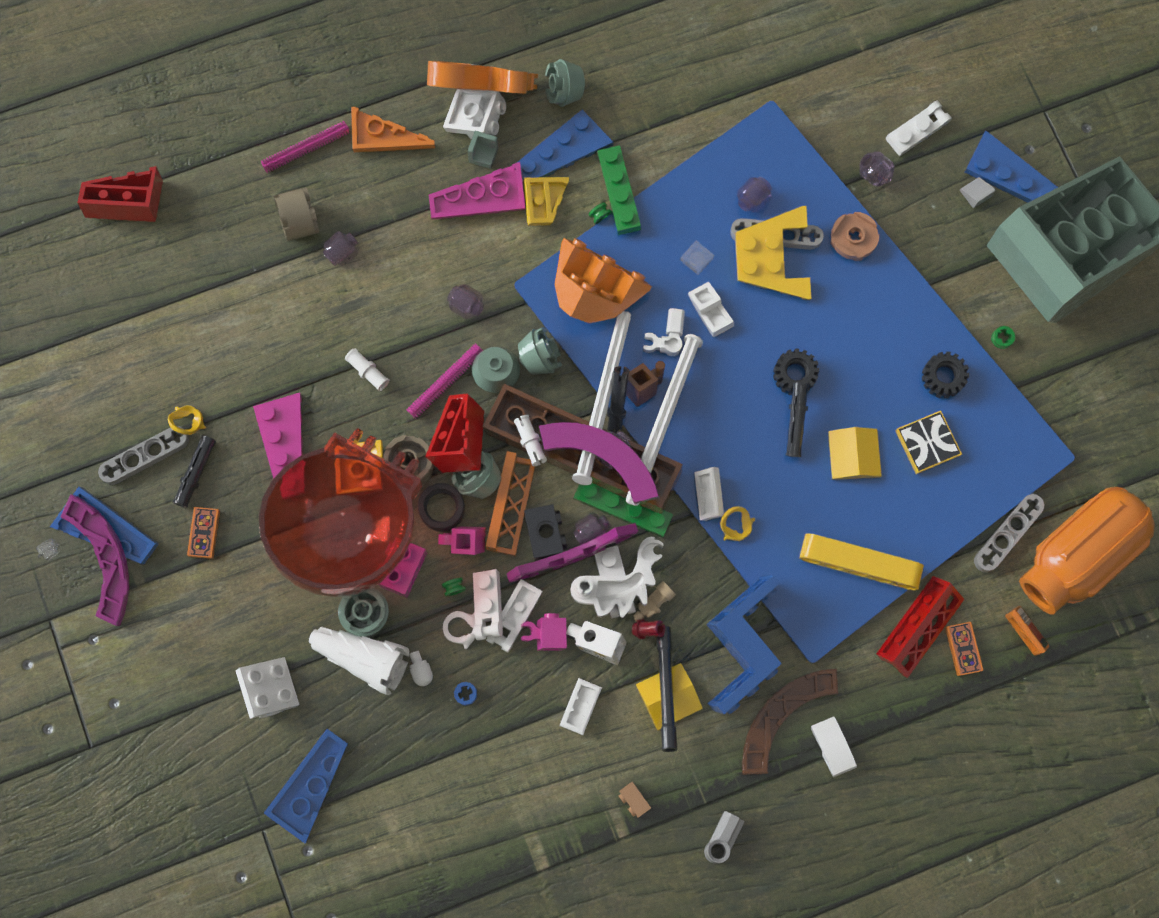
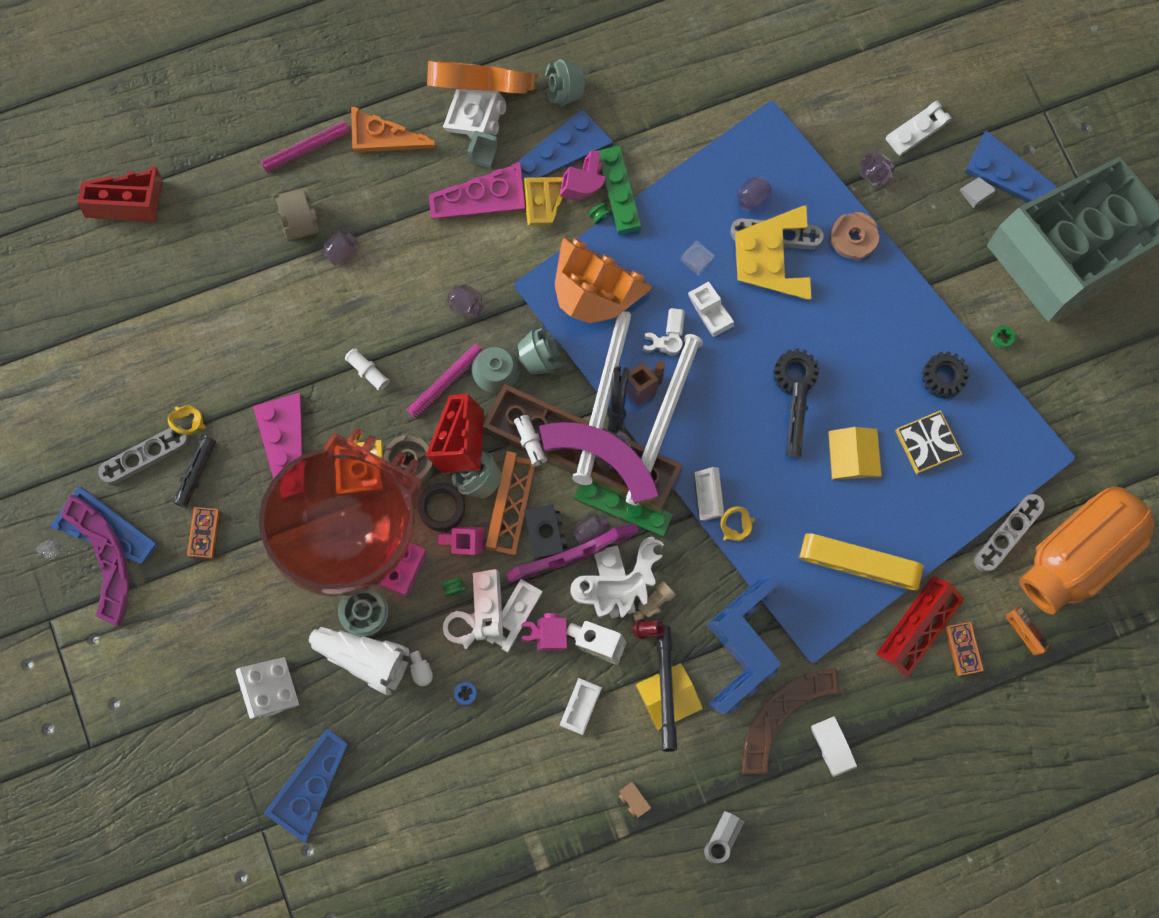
(582, 184): none -> dark pink brick

